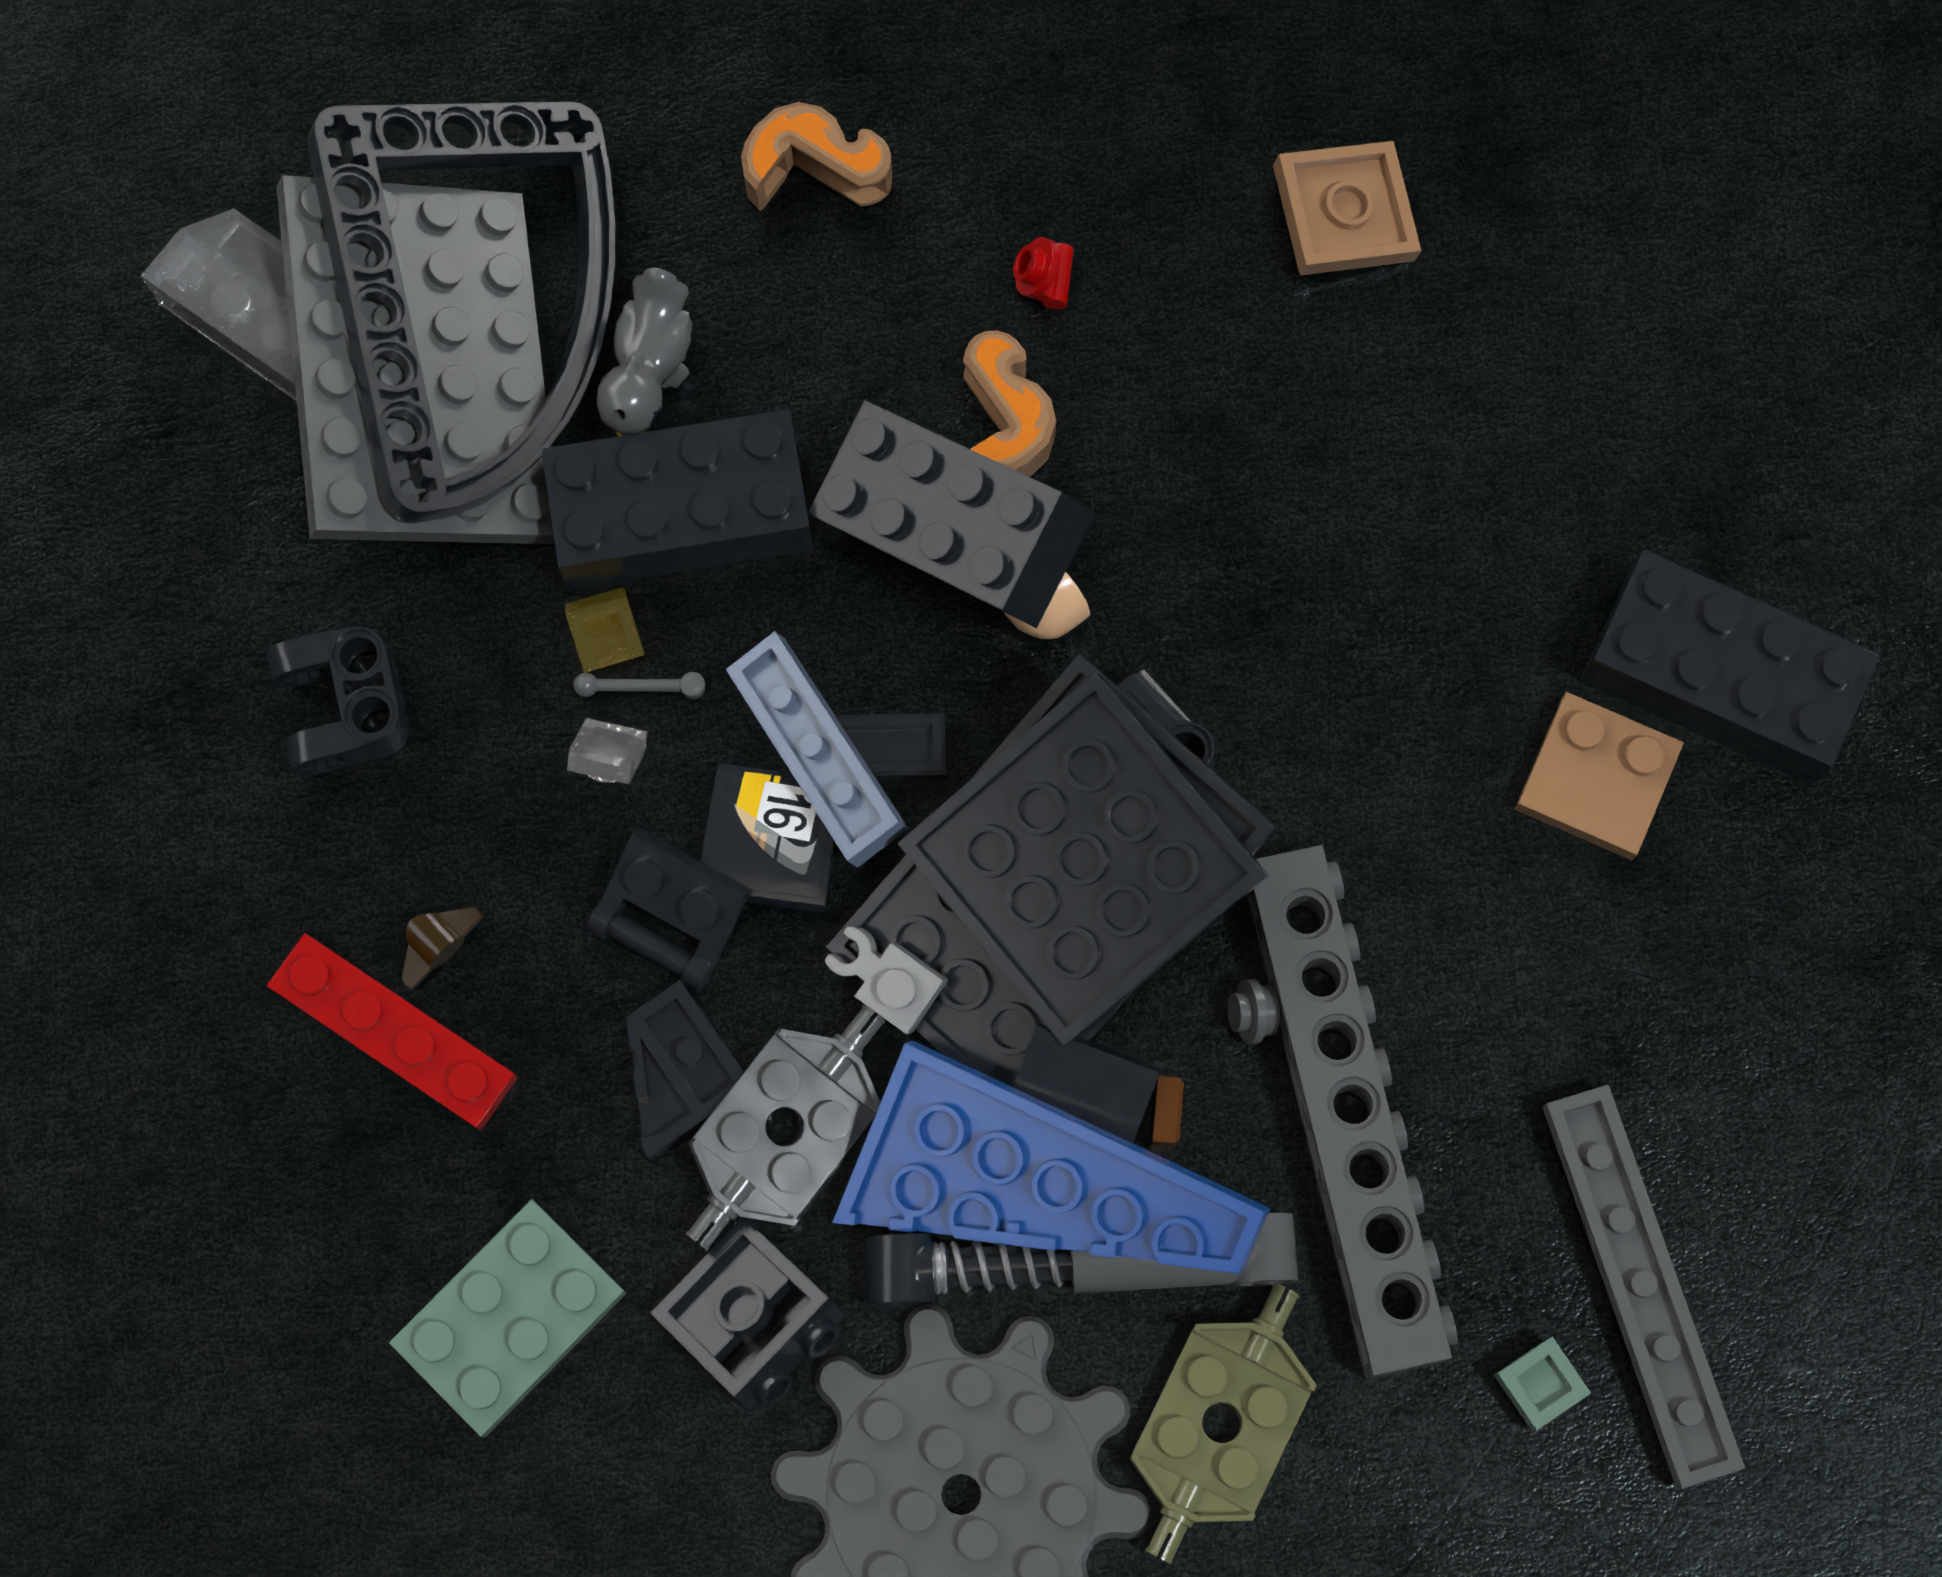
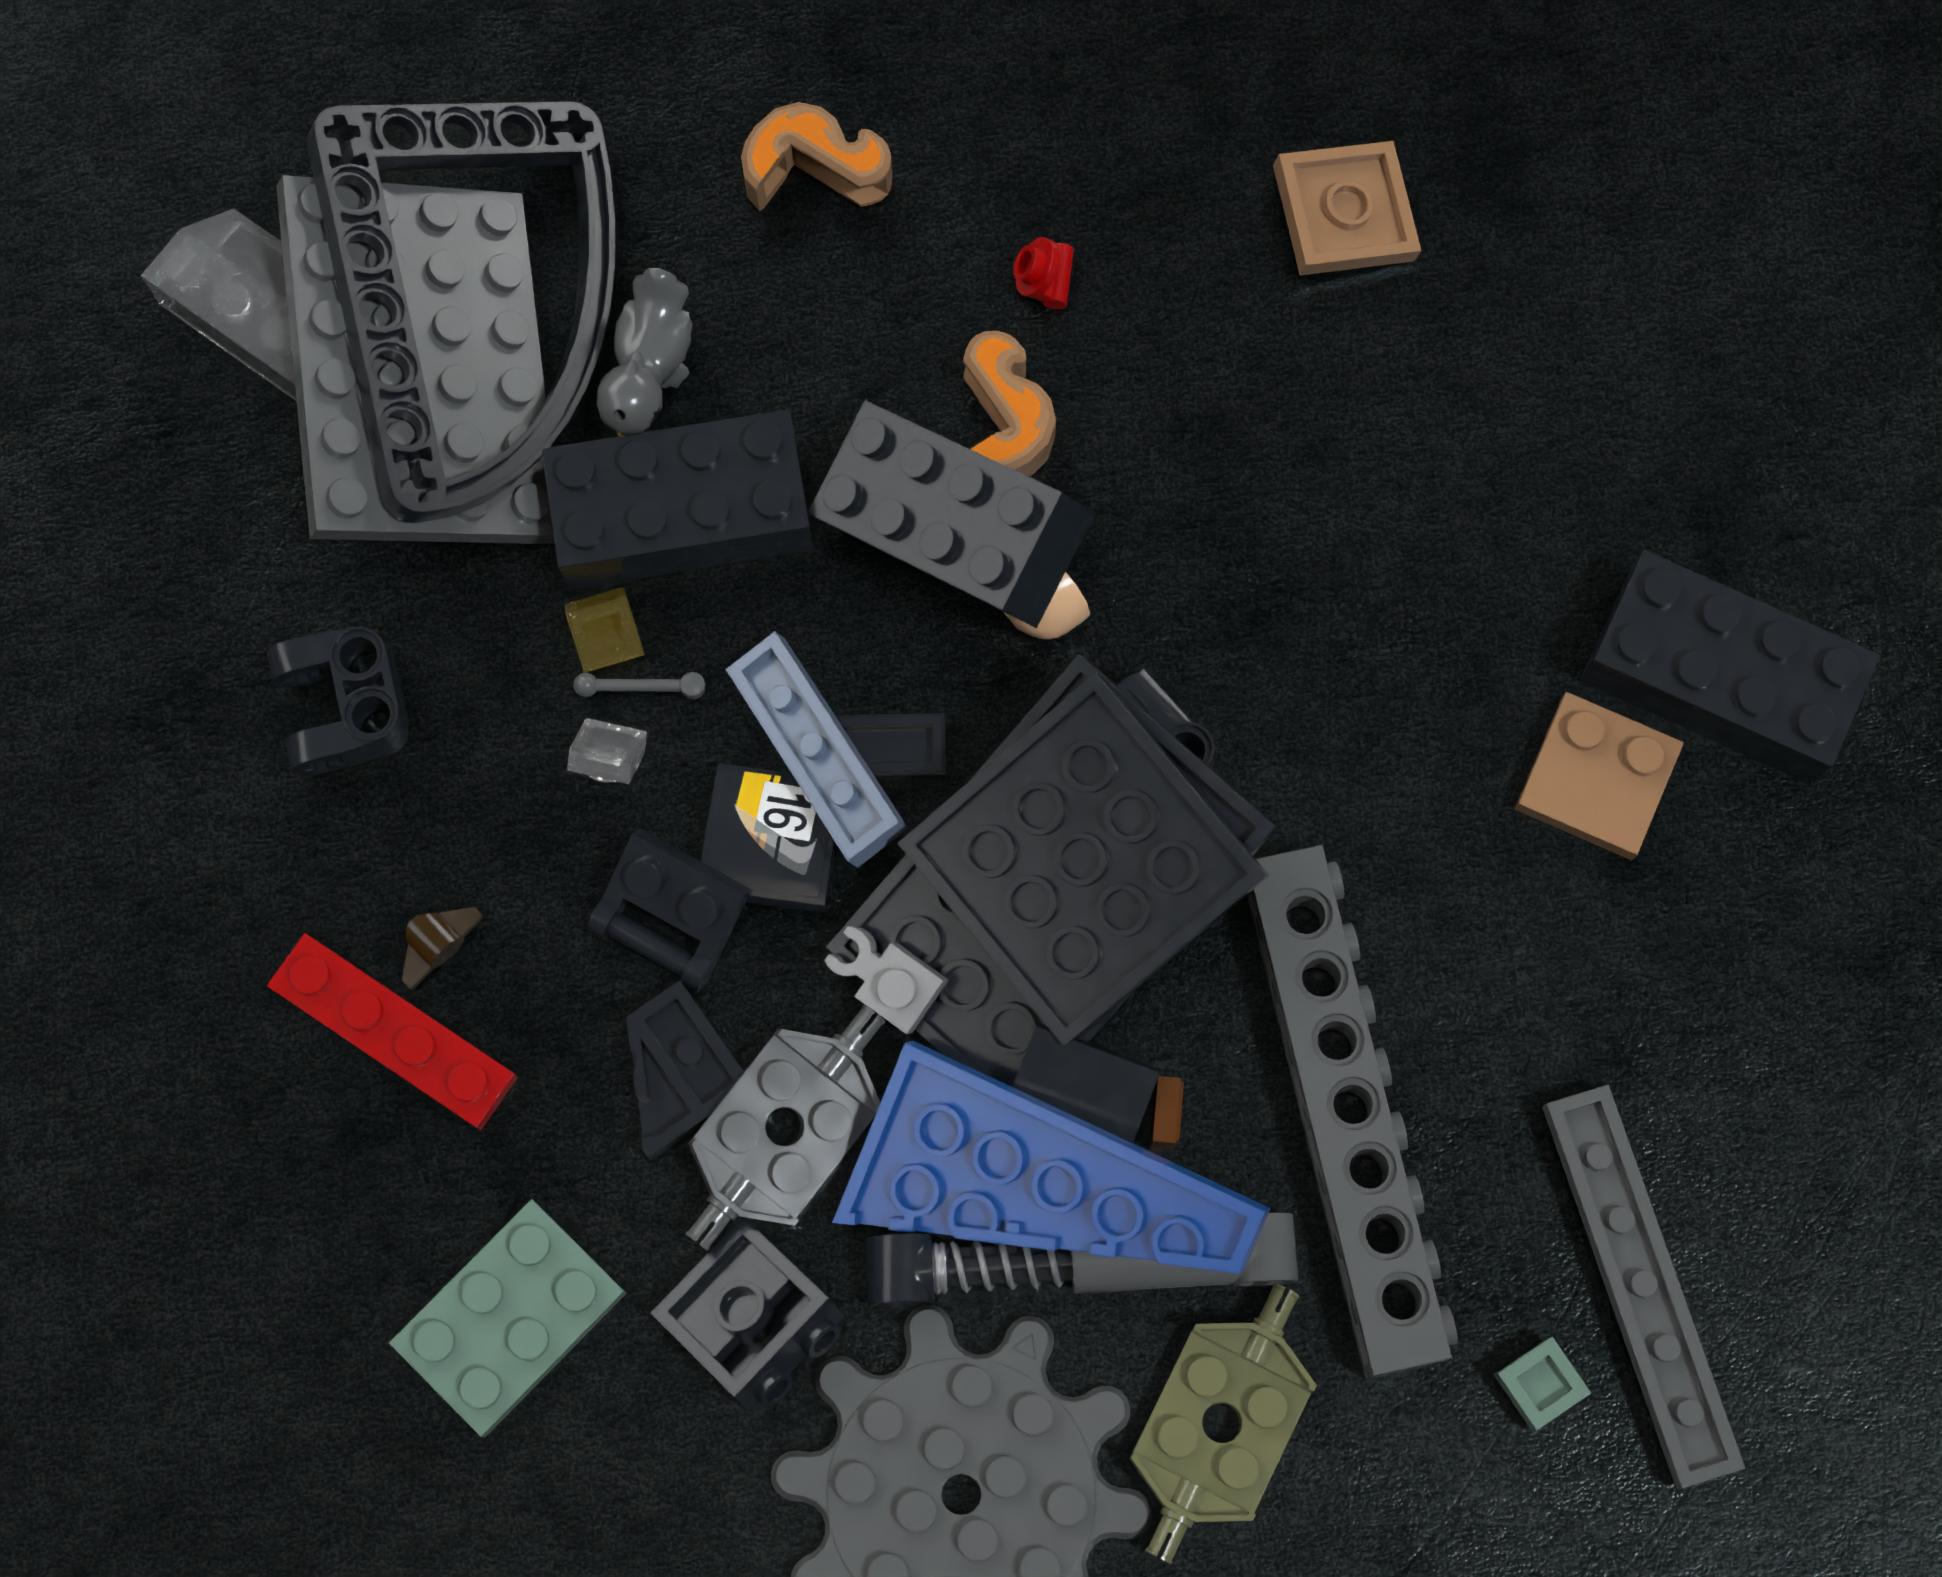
(1254, 1011): dark grey plate -> none

